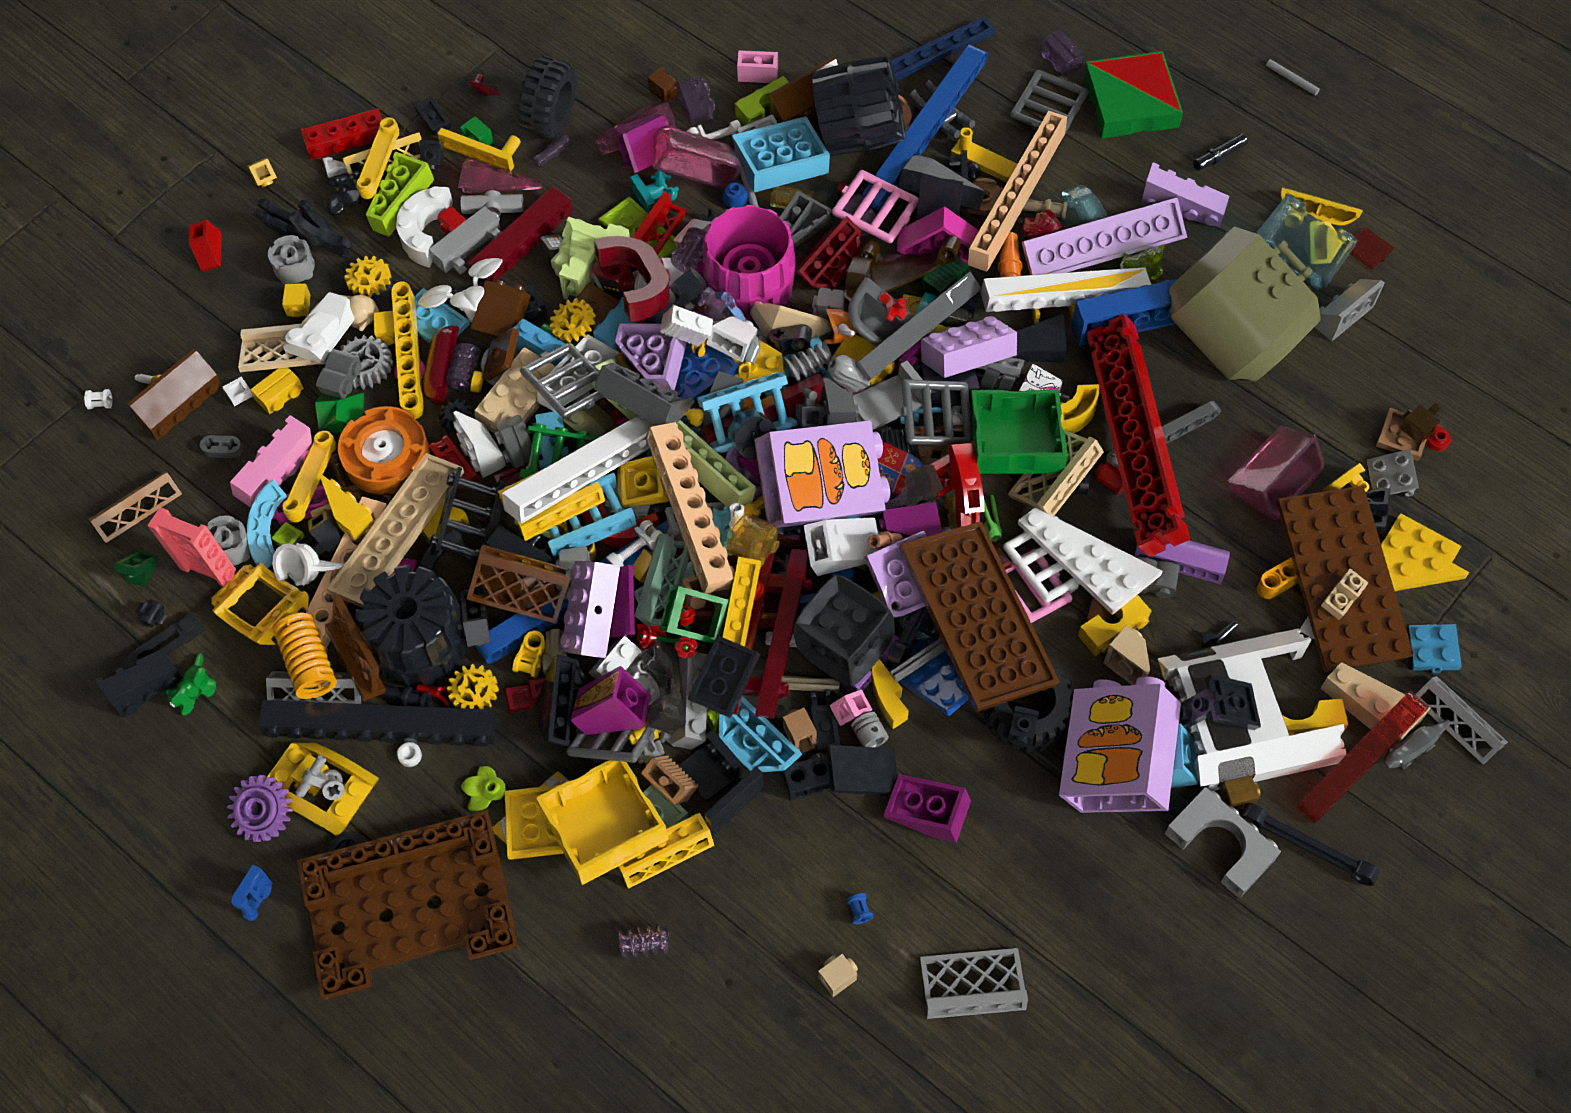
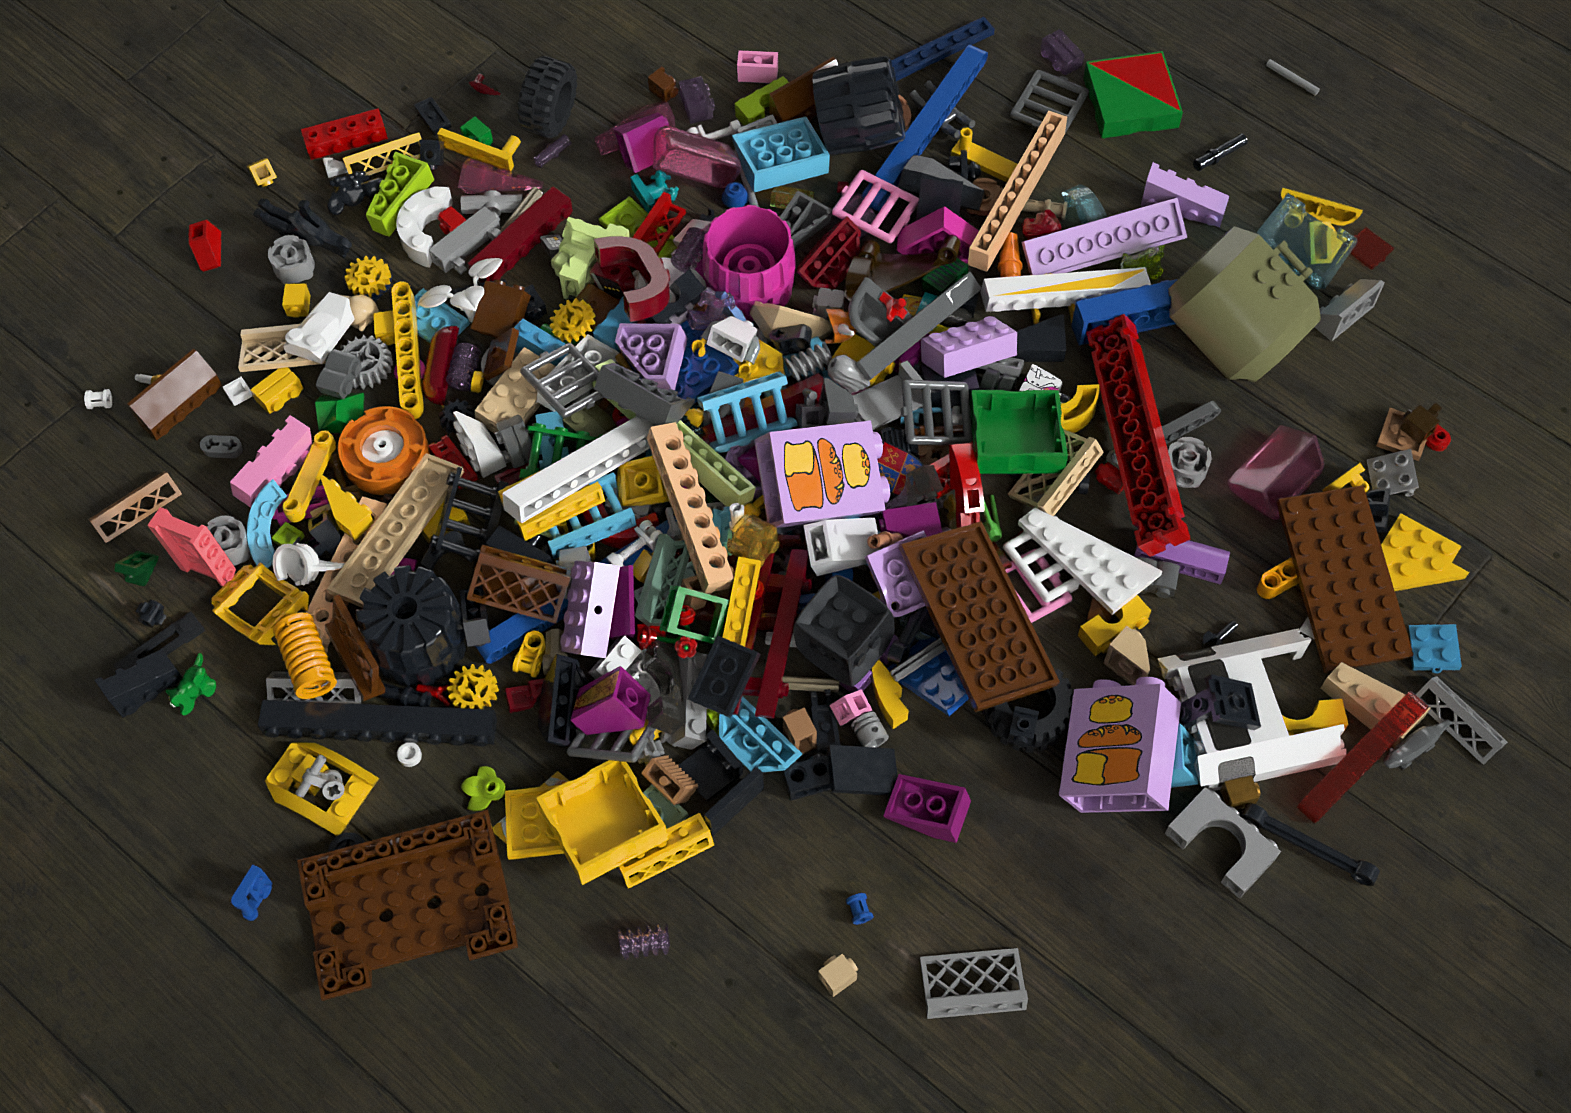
(274, 809): medium lavender gear -> none
(378, 158): yellow piece -> none
(533, 195): none -> dark tan axle
(686, 325): white brick -> none
(742, 430): black brick -> none
(1189, 461): none -> light grey brick
(1344, 594): tan slope -> none

